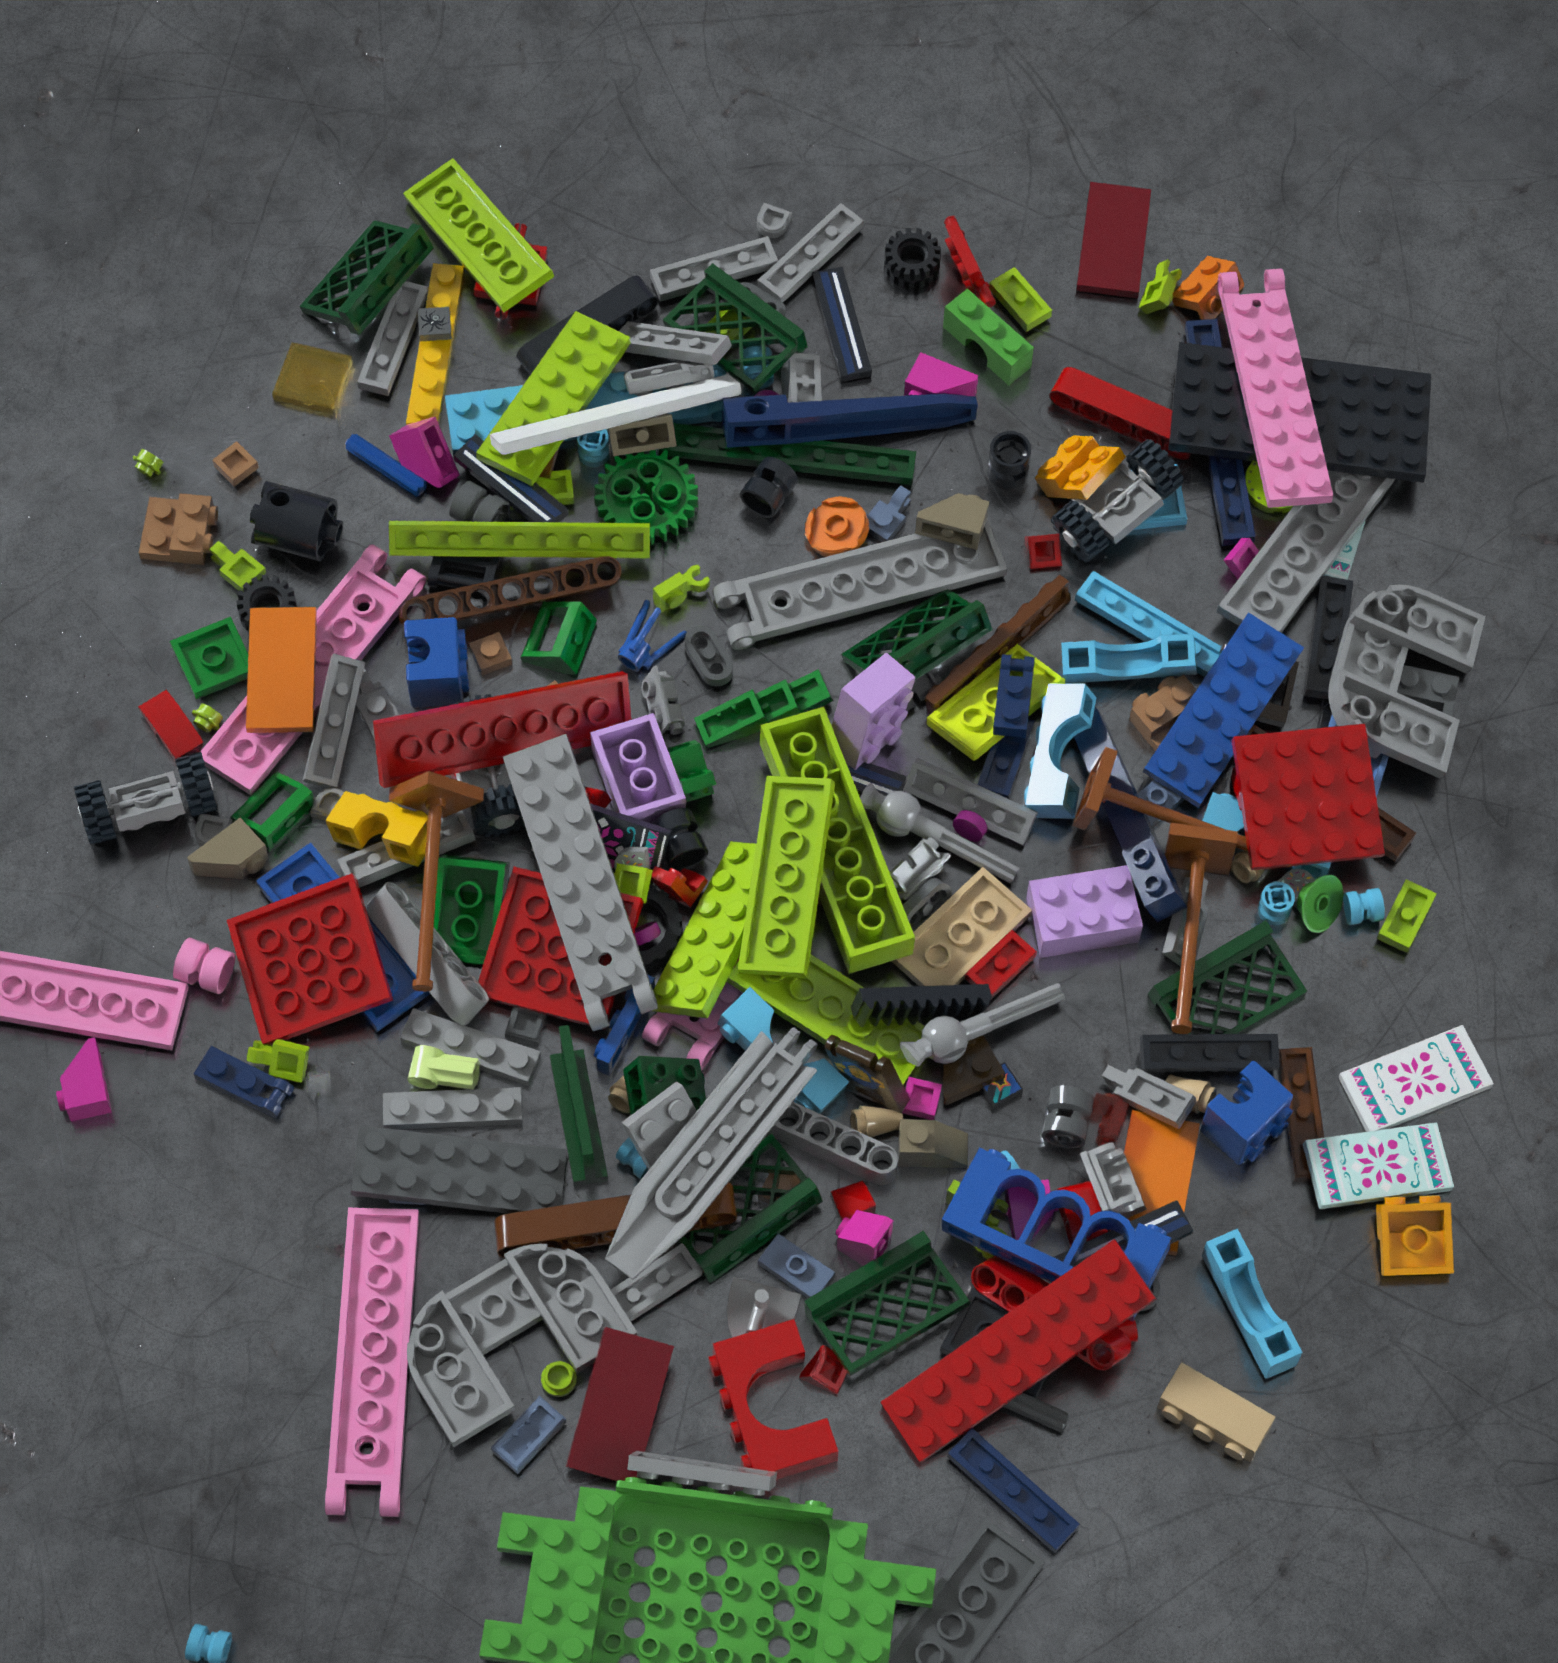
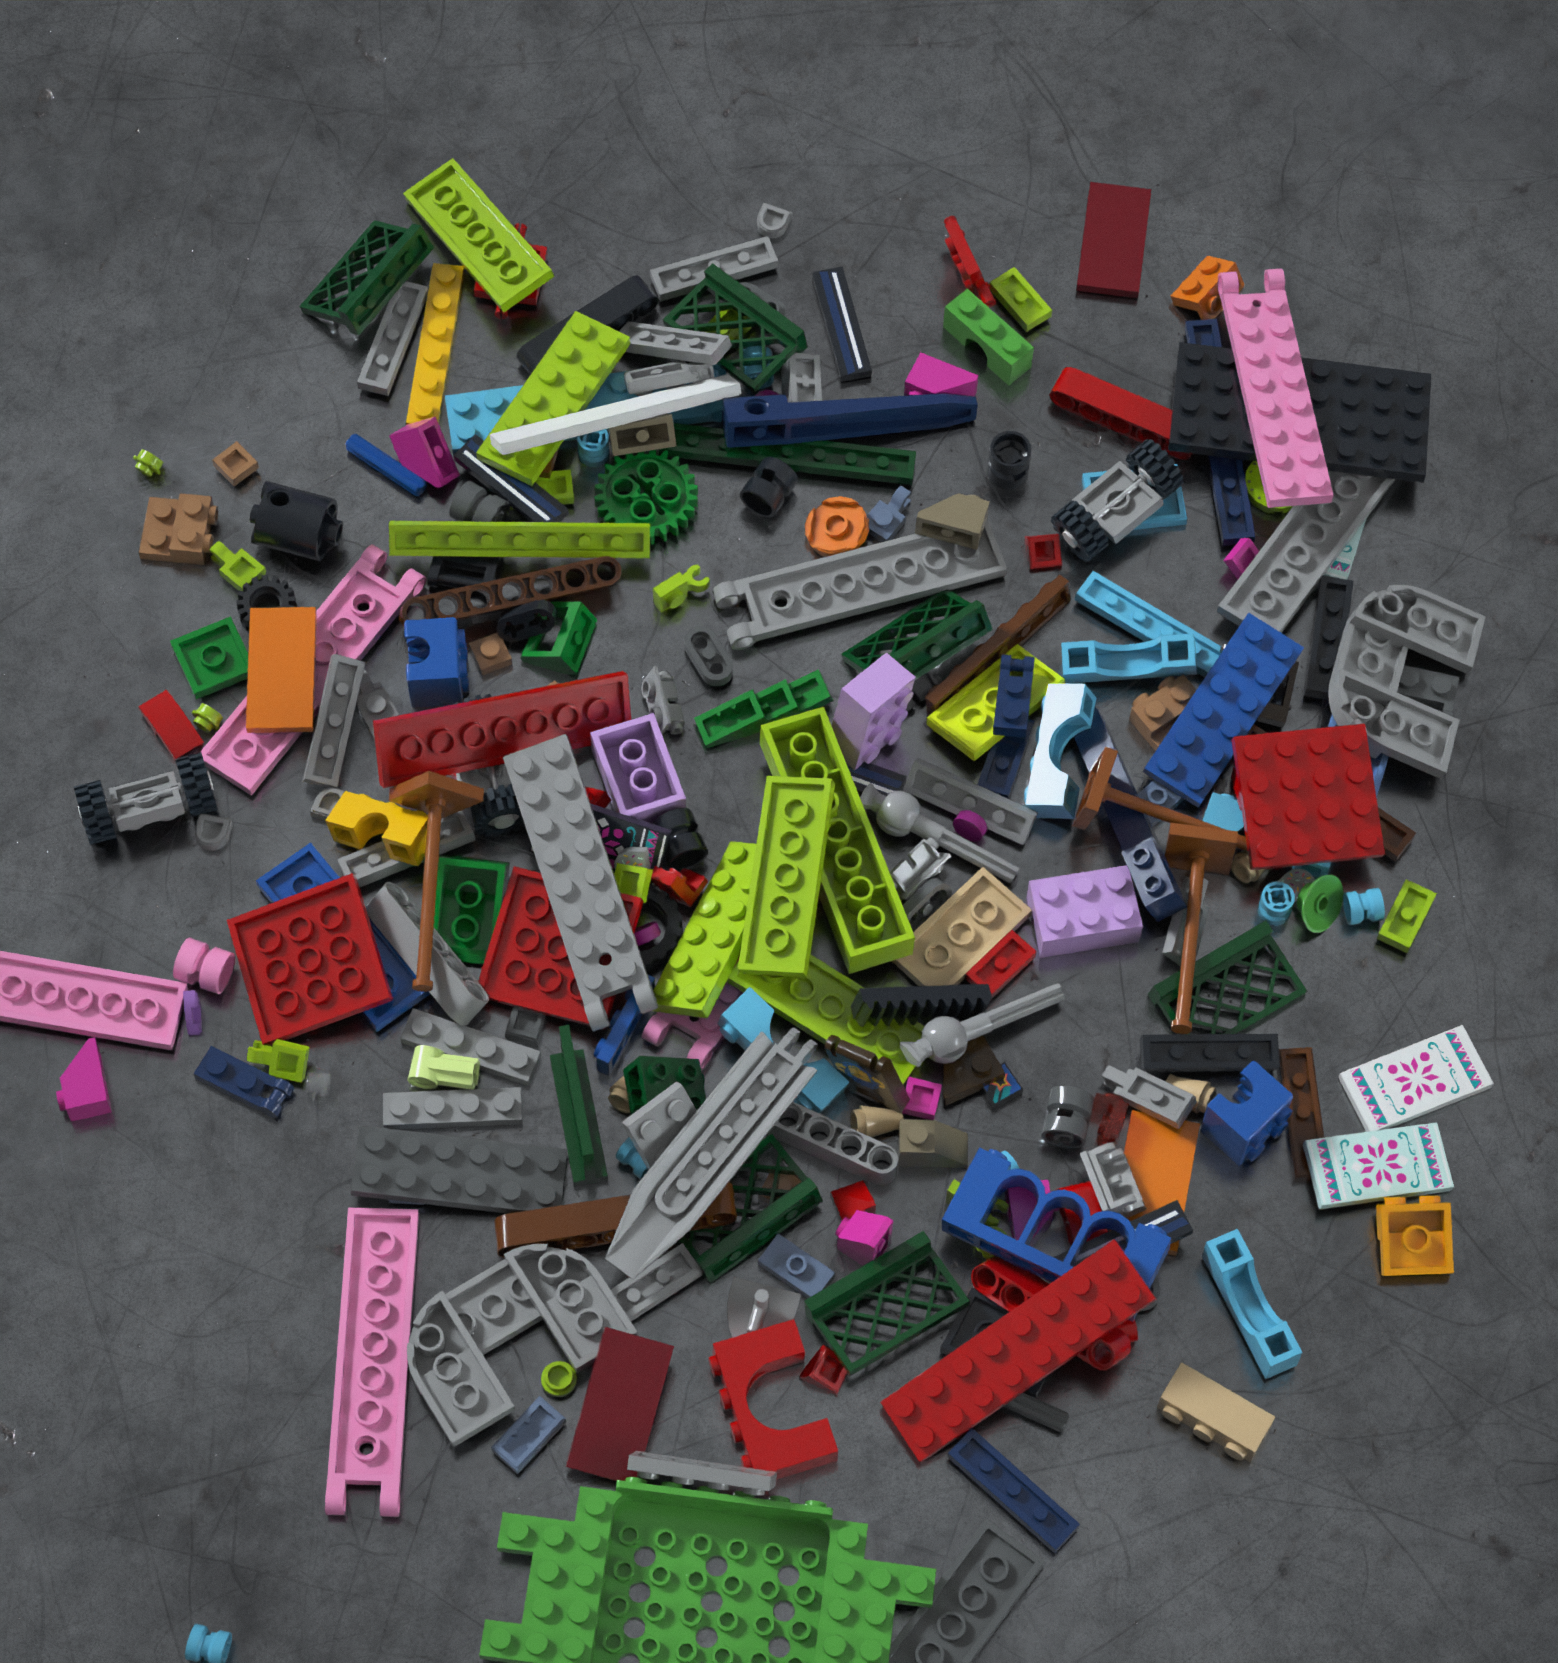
(192, 1012): none -> medium lavender tile
(230, 853): dark tan slope -> none
(285, 817): green tile -> none
(312, 378): clear yellow tile -> none
(434, 324): dark grey tile -> none
(525, 618): none -> black beam
(635, 650): blue plant -> none
(692, 770): green brick -> none
(811, 253): light grey plate -> none
(912, 272): black tyre -> none
(1078, 468): light orange plate -> none
(1159, 292): lime plate -> none

